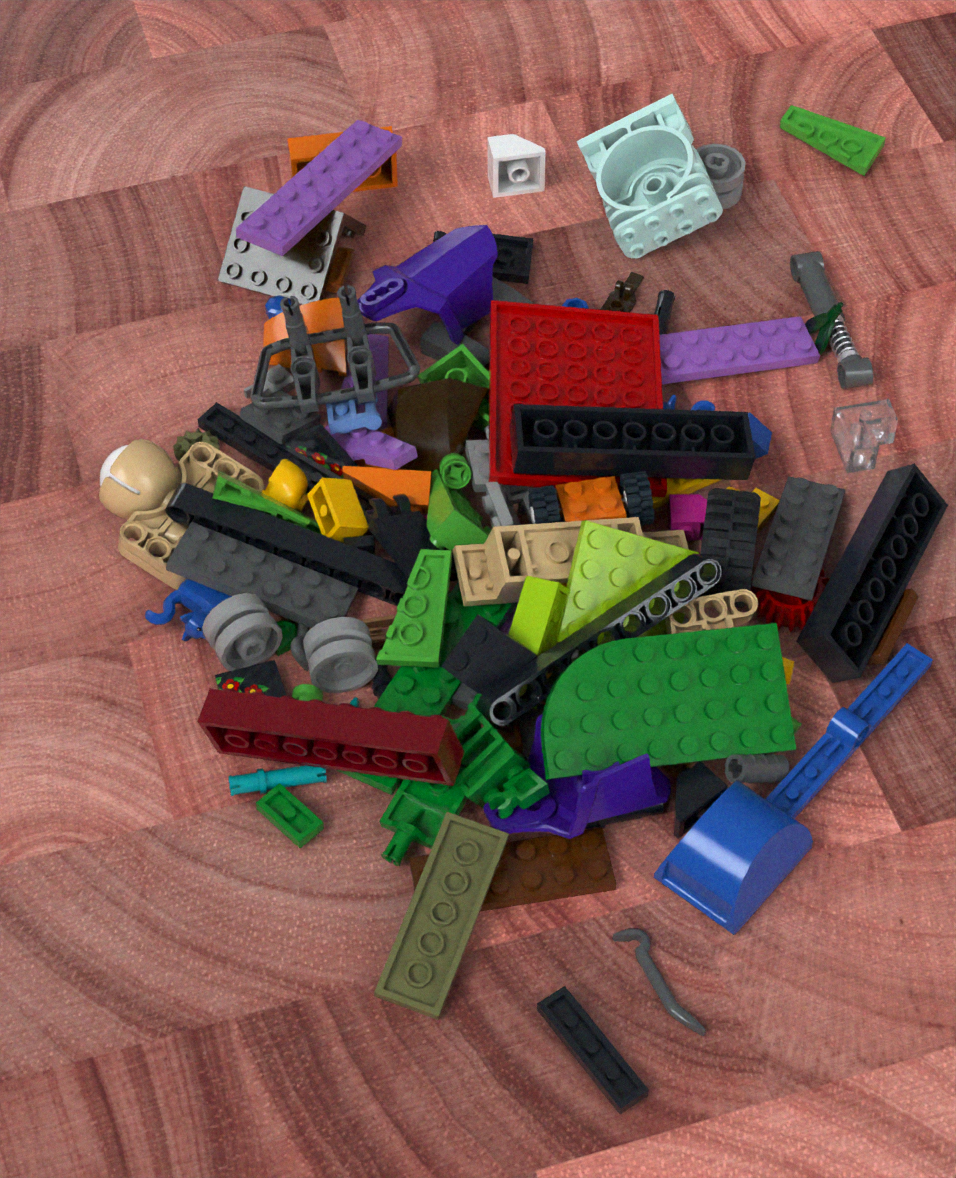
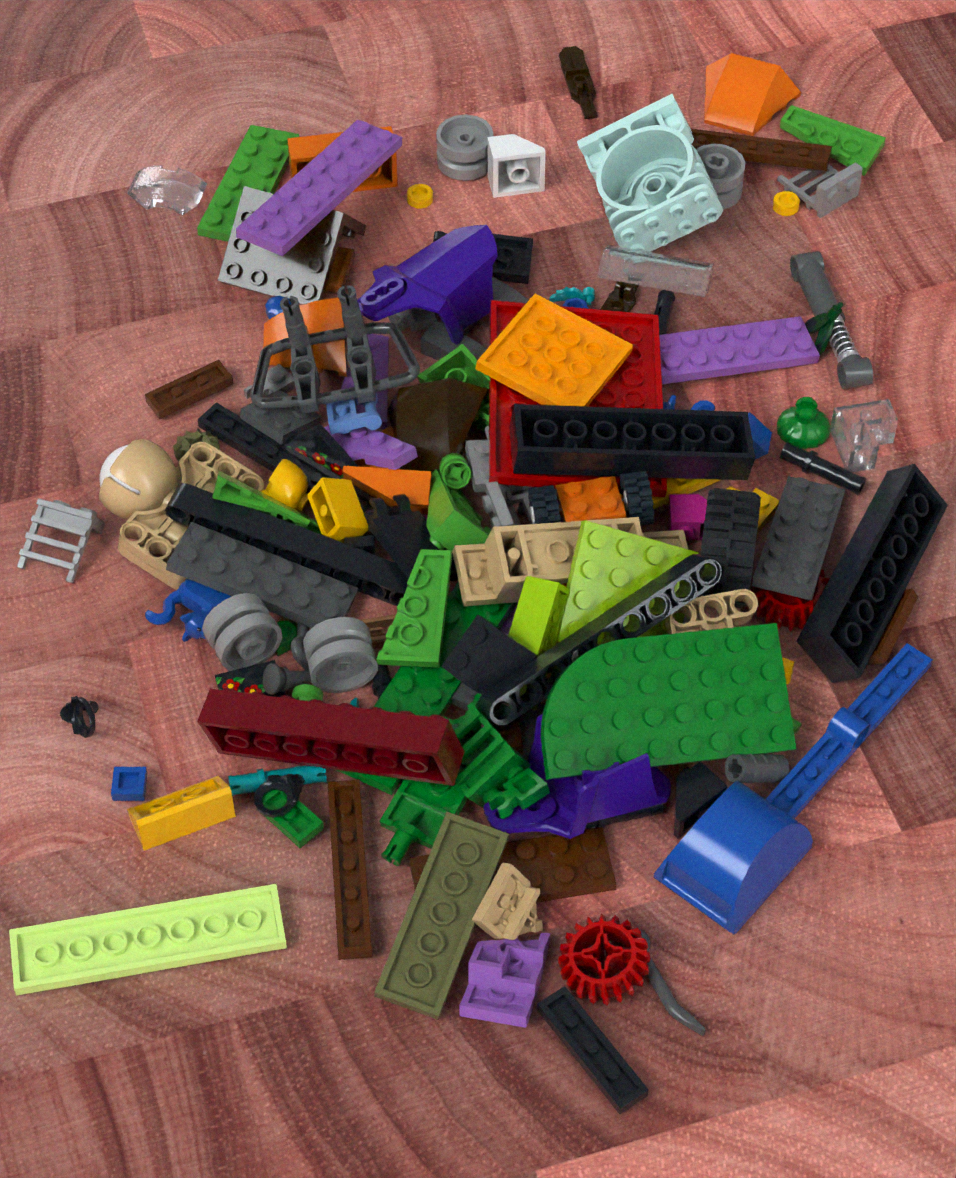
(66, 519): none -> light grey plate
(73, 714): none -> black piece
(129, 784): none -> blue plate
(146, 939): none -> yellowish green plate
(167, 189): none -> clear brick
(182, 812): none -> yellow slope
(189, 389): none -> reddish brown plate
(257, 165): none -> bright green plate
(281, 679): none -> dark grey pin
(288, 784): none -> black piece
(349, 870): none -> reddish brown plate
(414, 318): none -> light grey plate
(419, 196): none -> yellow tile
(463, 147): none -> light grey wheel
(504, 980): none -> medium lavender slope
(509, 906): none -> tan slope
(553, 355): none -> light orange plate
(568, 293): none -> teal piece
(578, 79): none -> dark brown piece
(578, 957): none -> red gear
(655, 270): none -> clear brick
(745, 93): none -> orange wedge
(769, 150): none -> reddish brown plate
(786, 203): none -> yellow tile
(803, 424): none -> green hair
(812, 463): none -> black pin
(831, 188): none -> light grey plate

